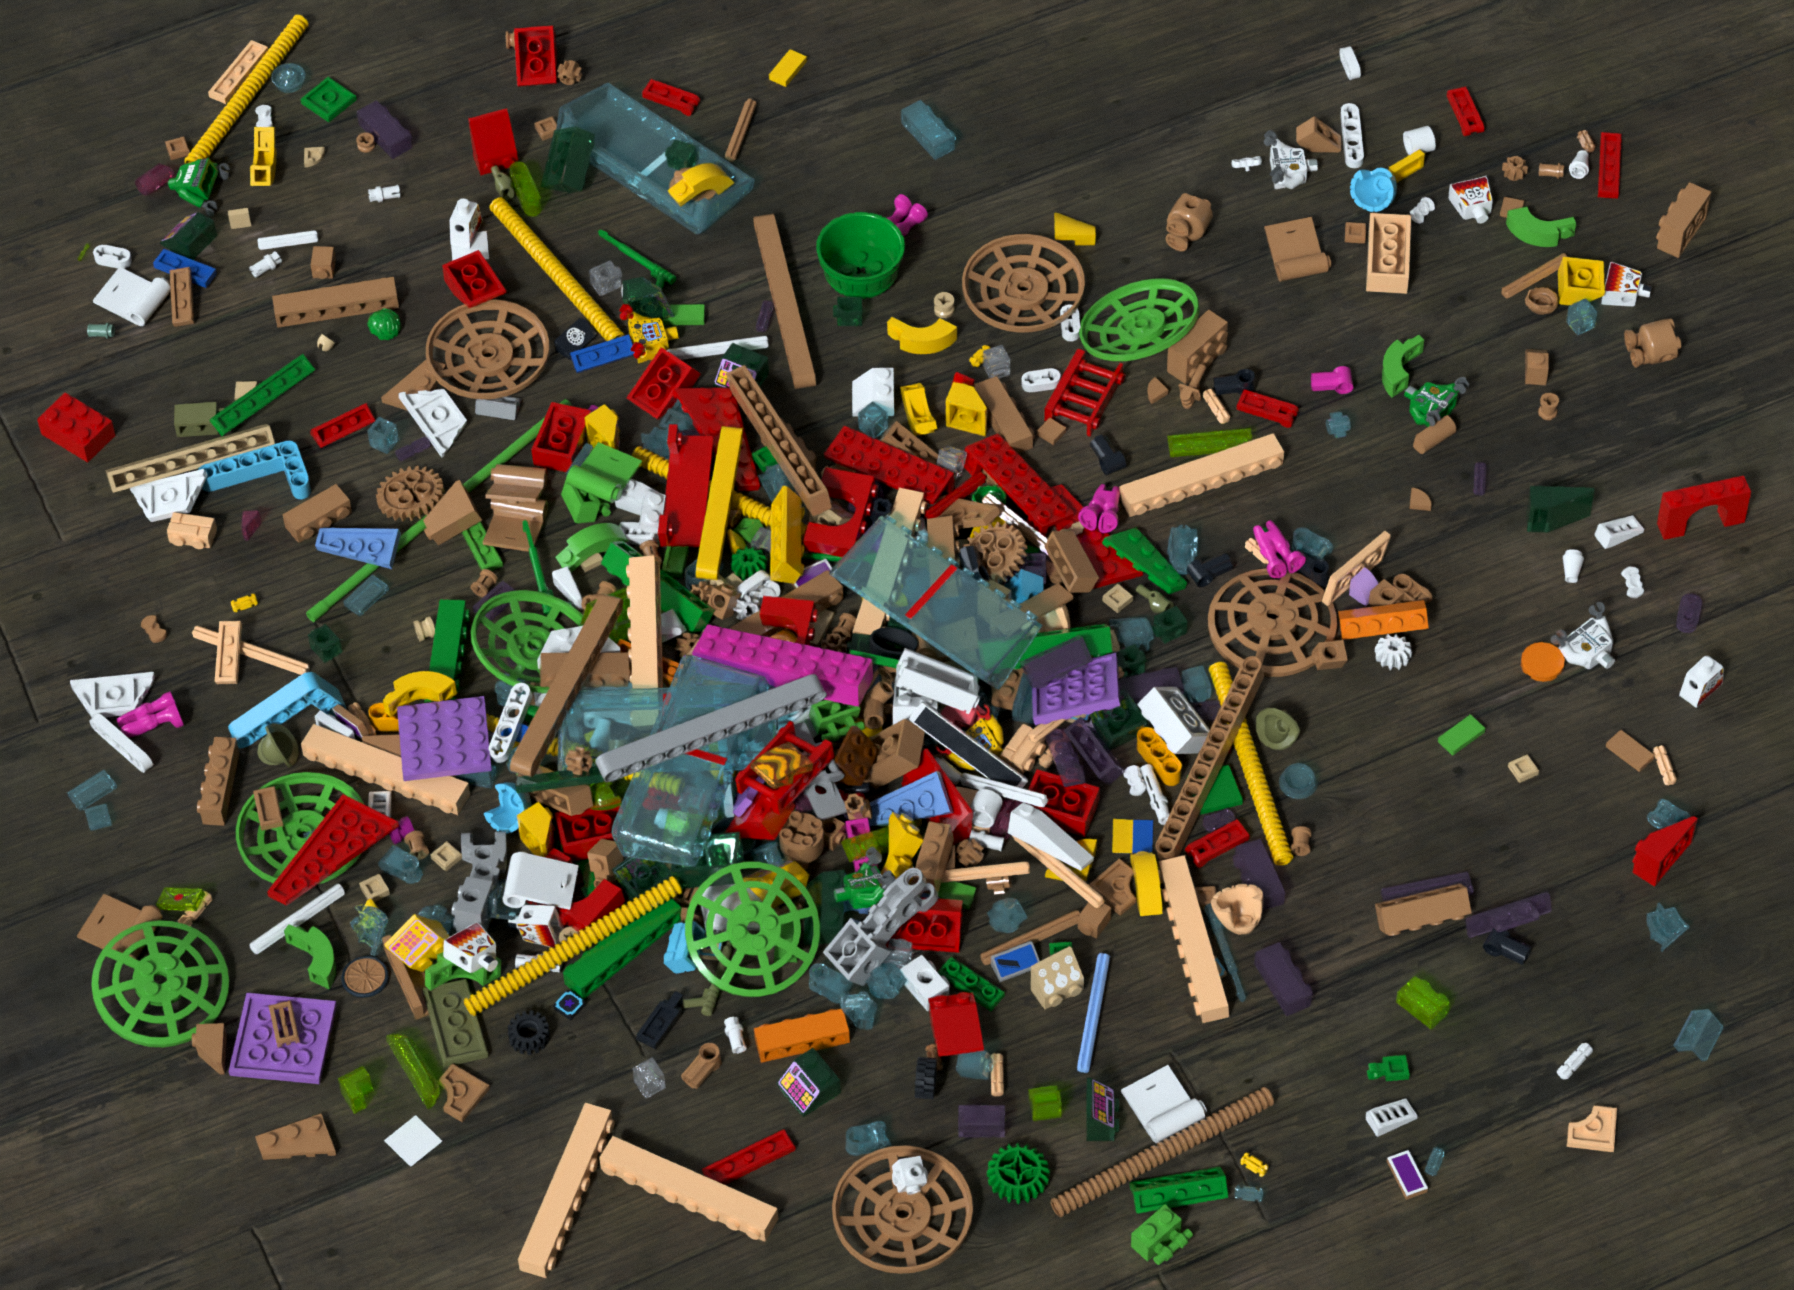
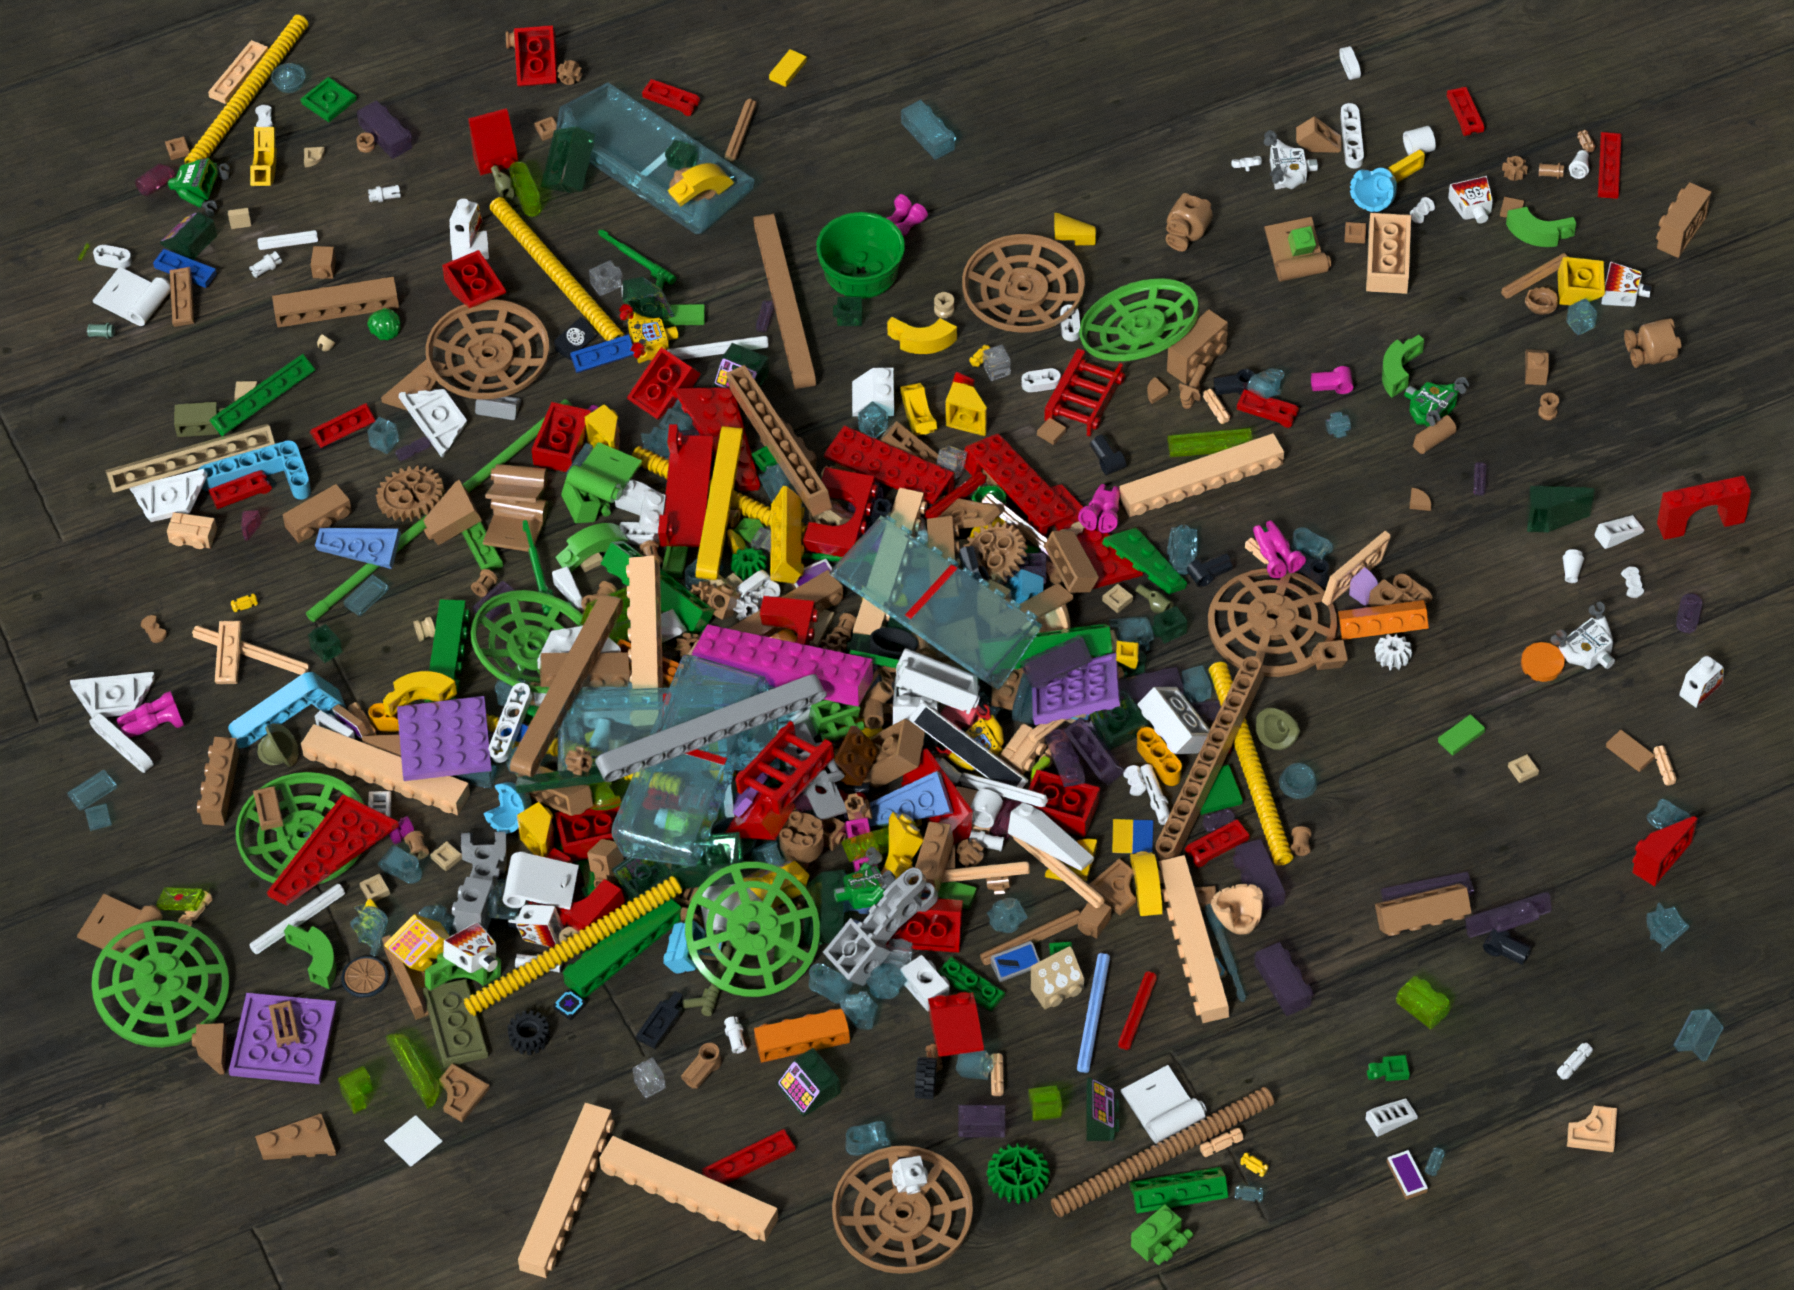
(76, 427): red brick -> none
(240, 489): none -> red plate
(781, 764): slope -> none
(1004, 416): medium nougat brick -> none
(1040, 765): none -> lime tile
(1127, 653): none -> yellow slope
(1137, 1010): none -> red axle
(1221, 1142): none -> light nougat axle
(1266, 383): none -> clear light blue piece
(1301, 241): none -> bright green brick

